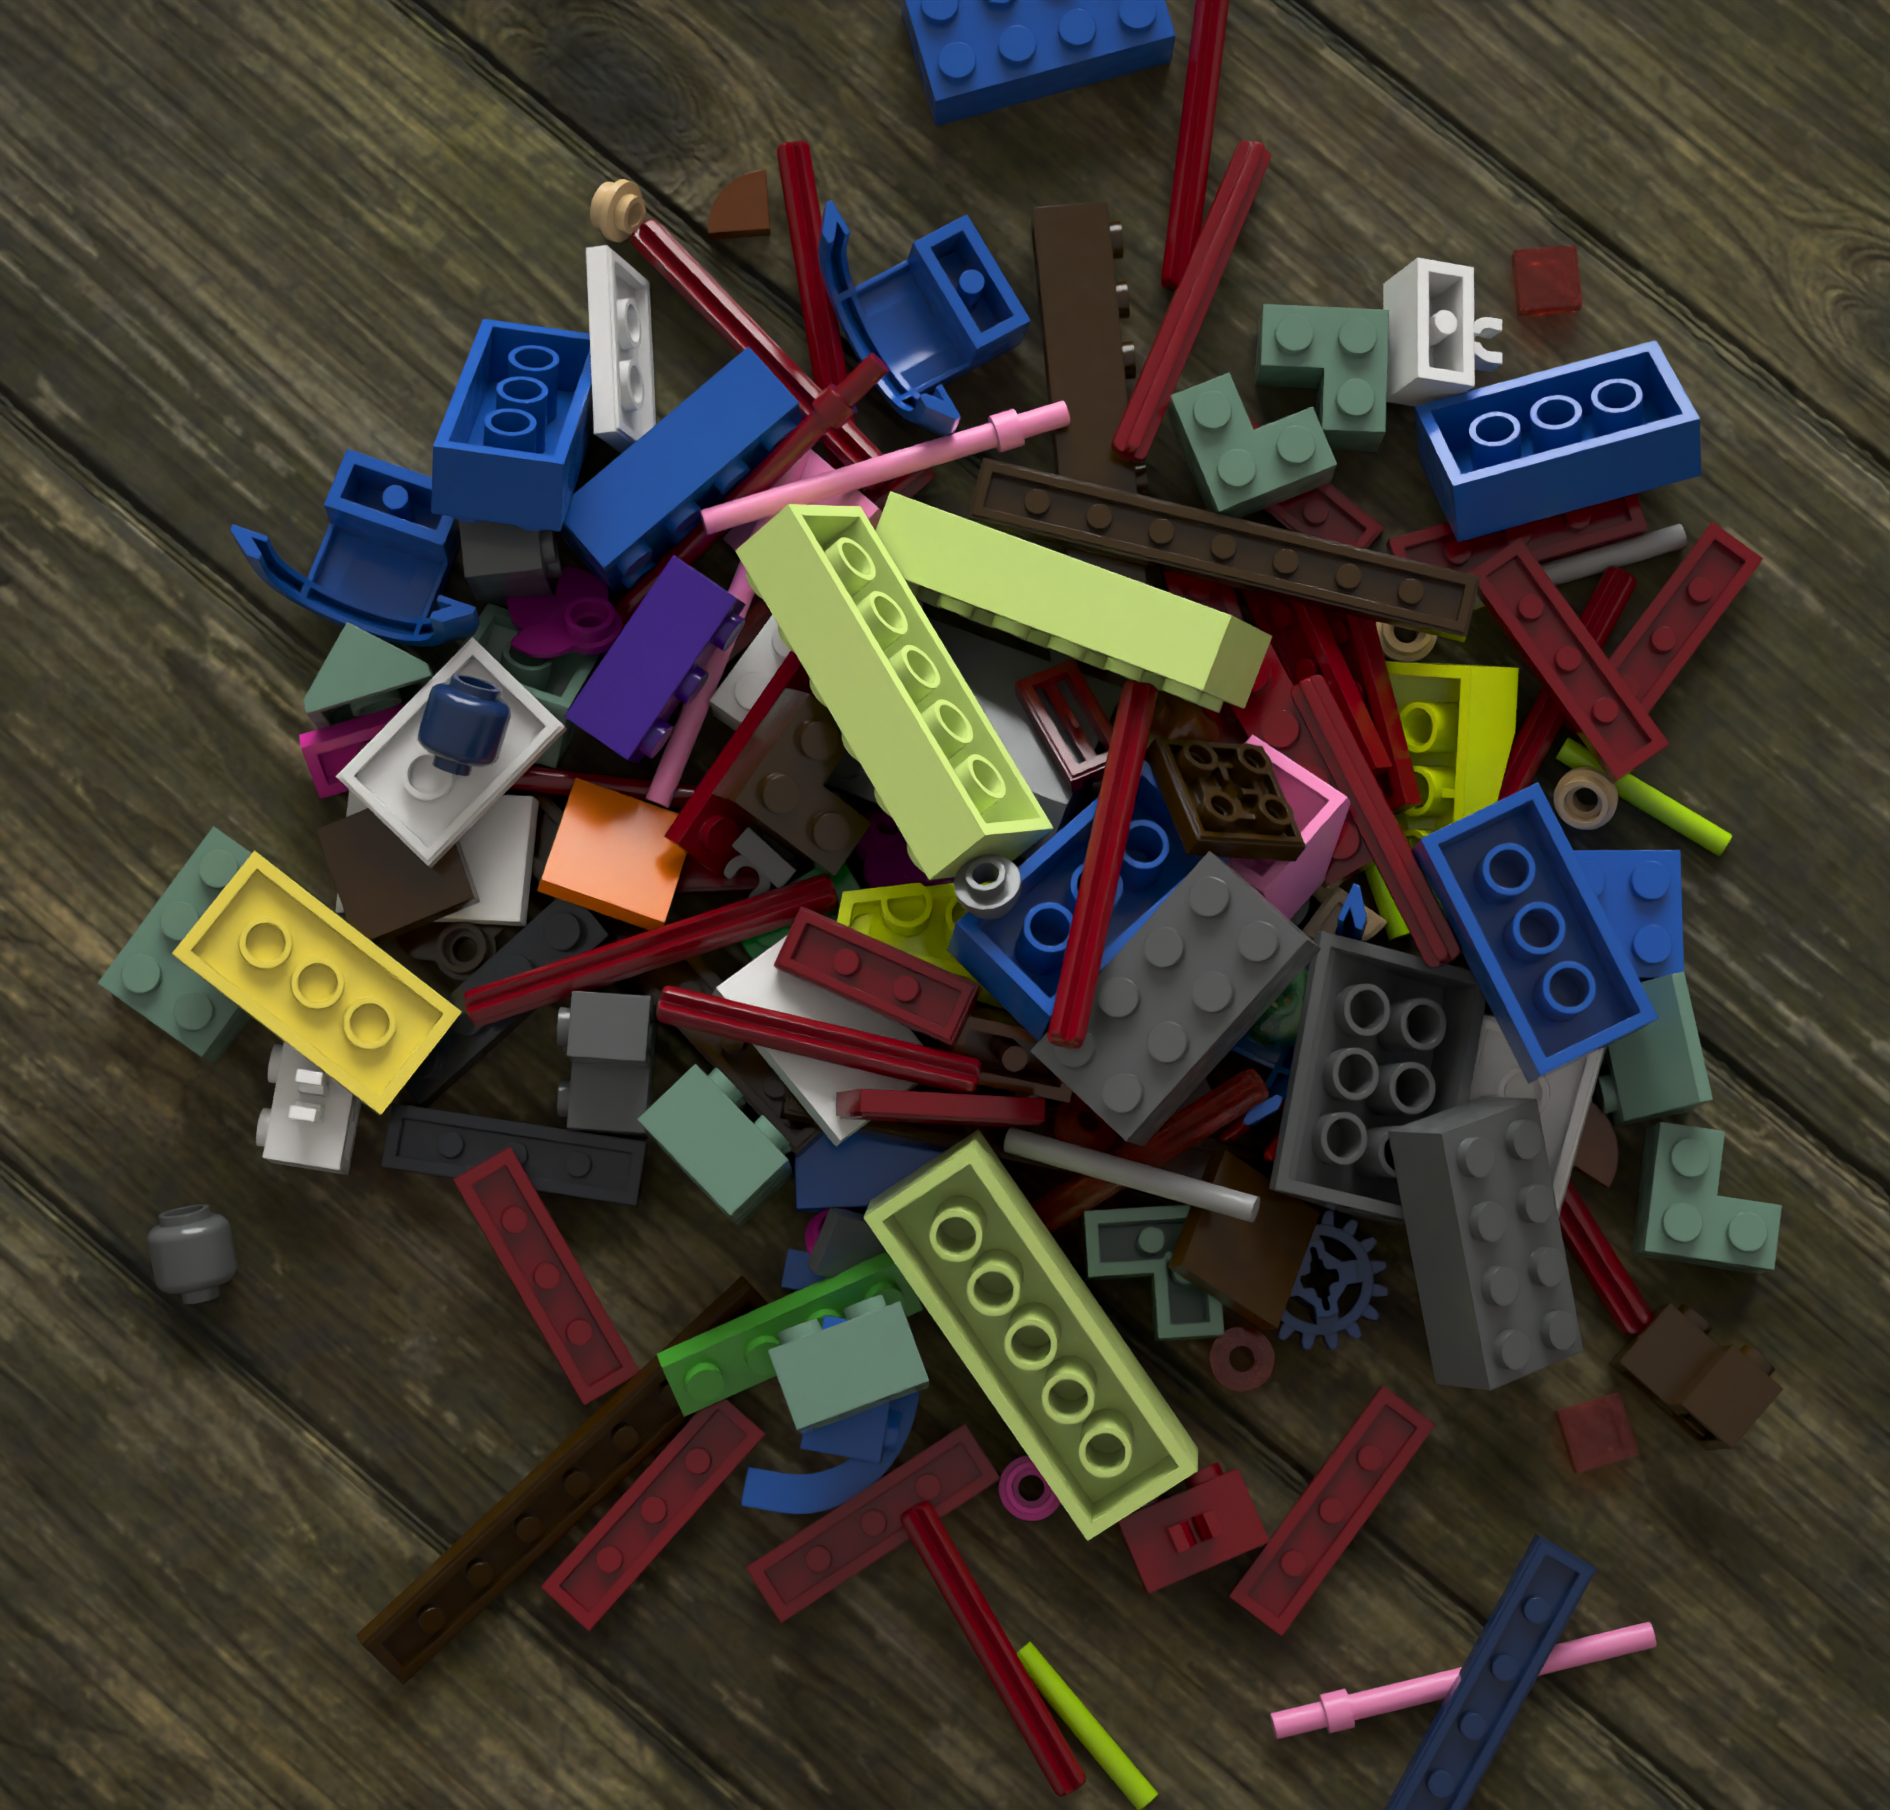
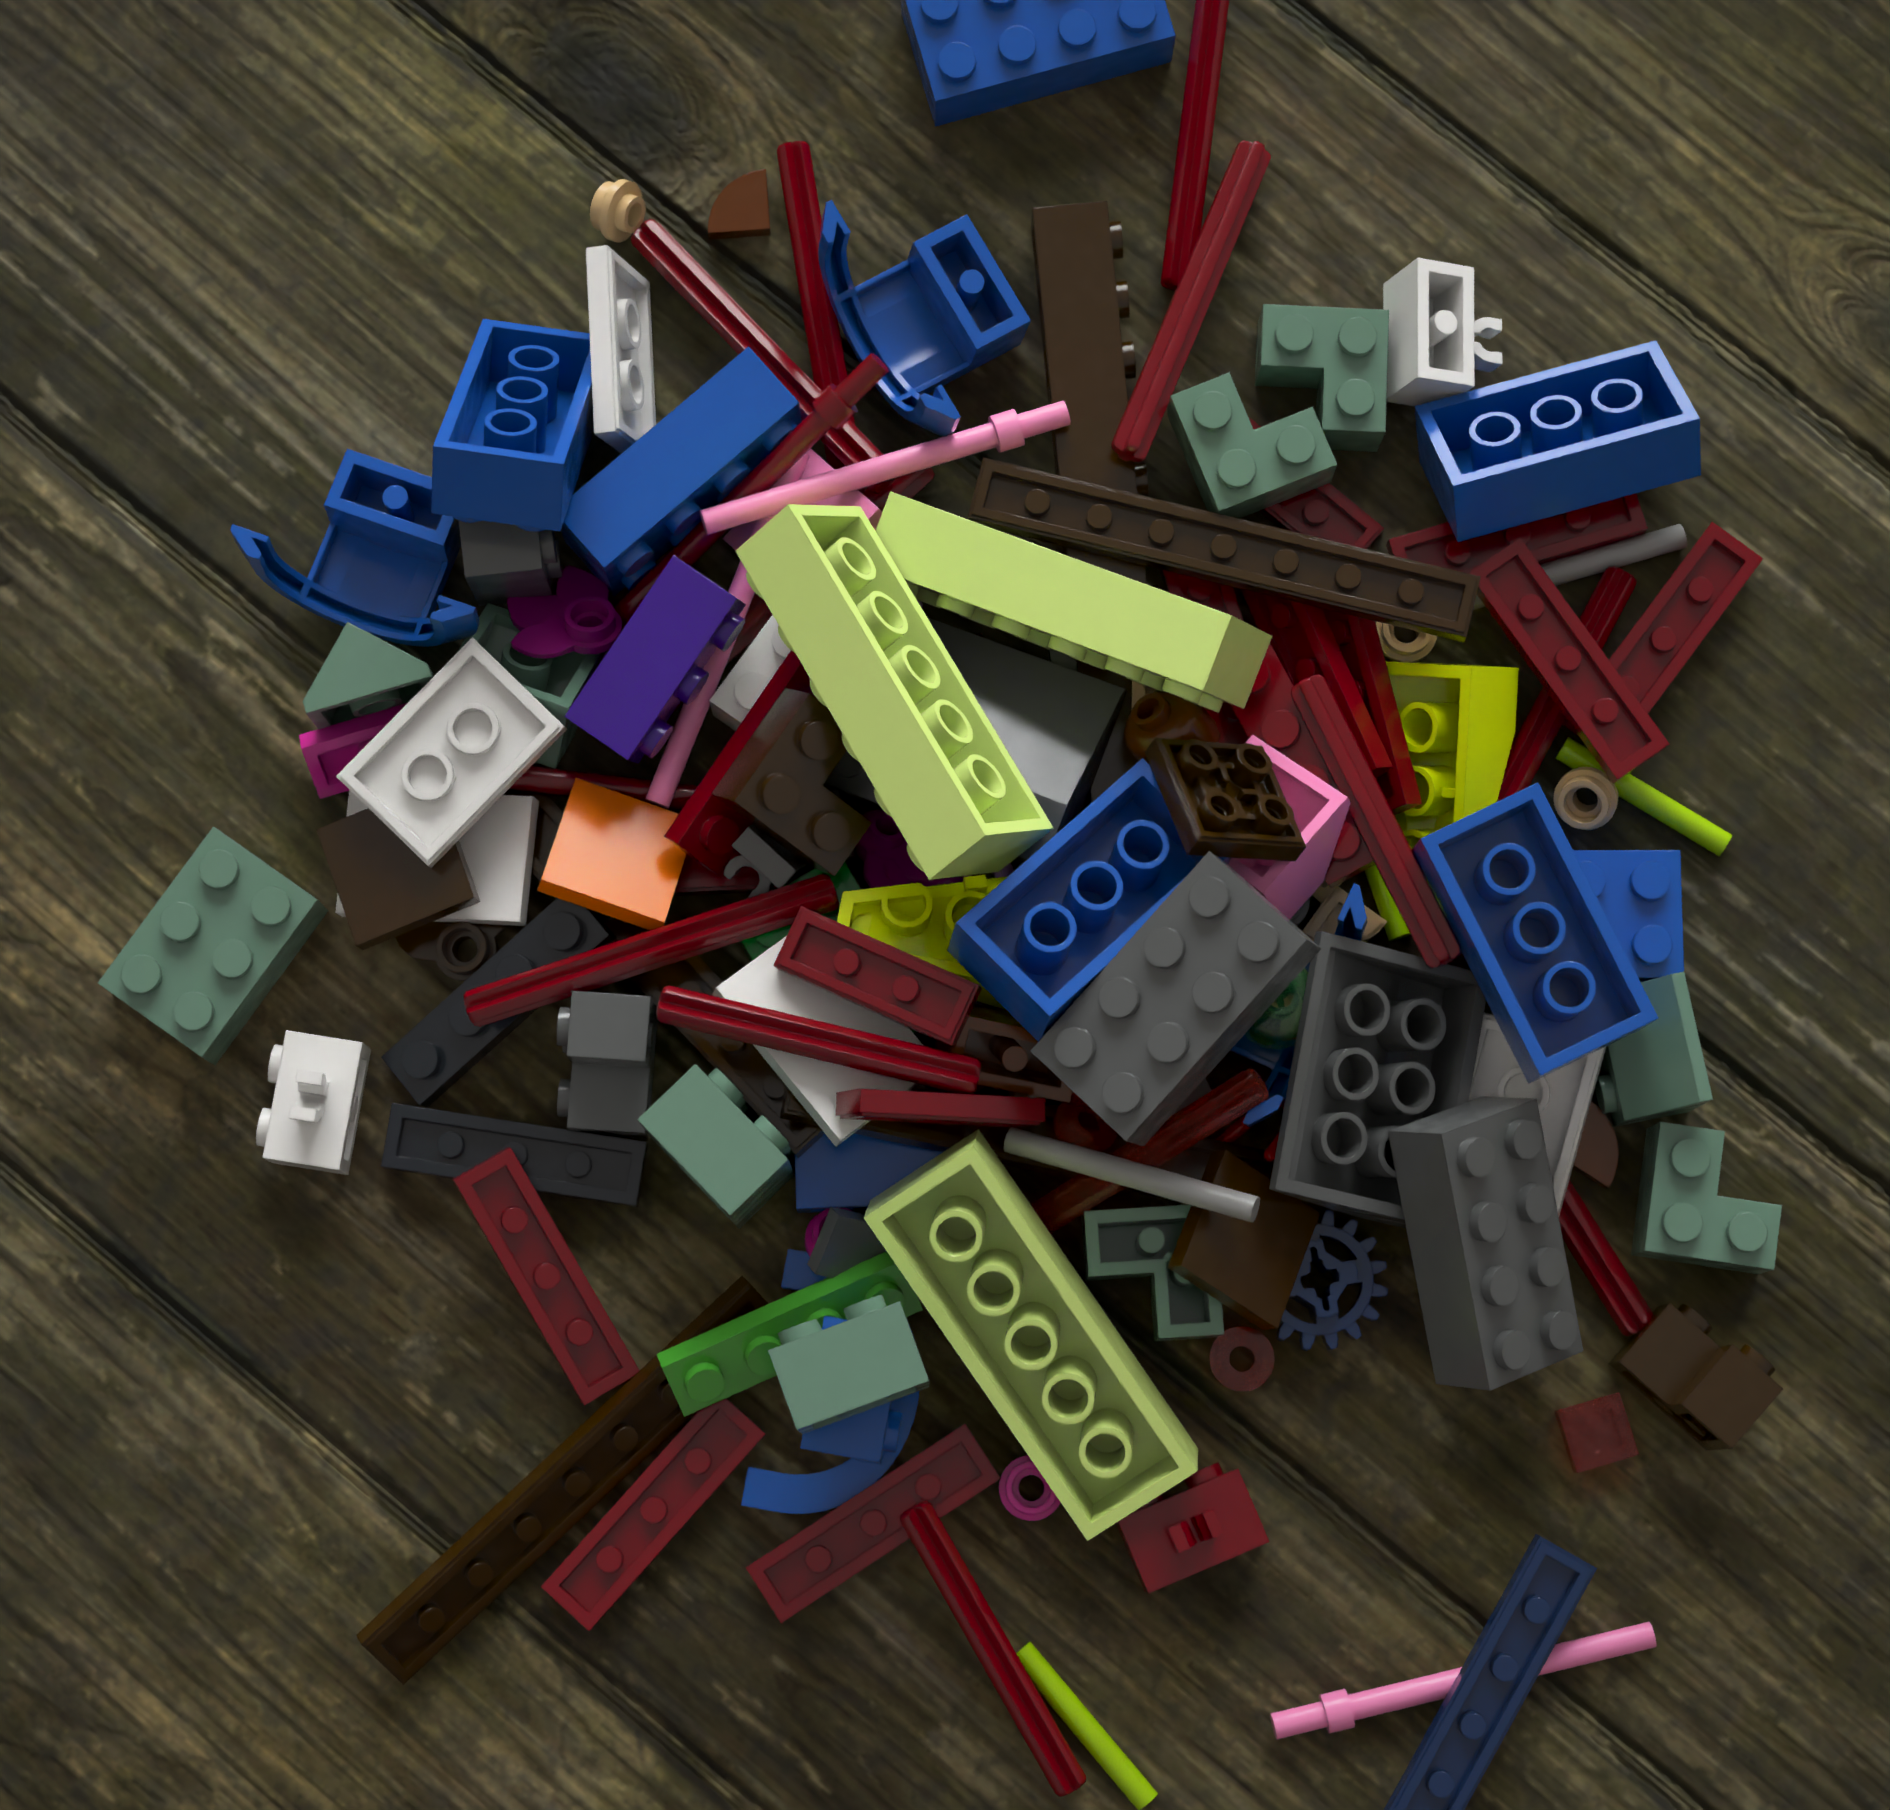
(192, 1253): dark grey head -> none
(316, 983): light yellow plate -> none
(464, 724): dark blue head -> none
(992, 899): dark grey plate -> none
(1092, 765): dark red tile -> none
(1102, 865): dark red axle -> none
(1331, 1510): dark red plate -> none
(1546, 280): clear red tile -> none

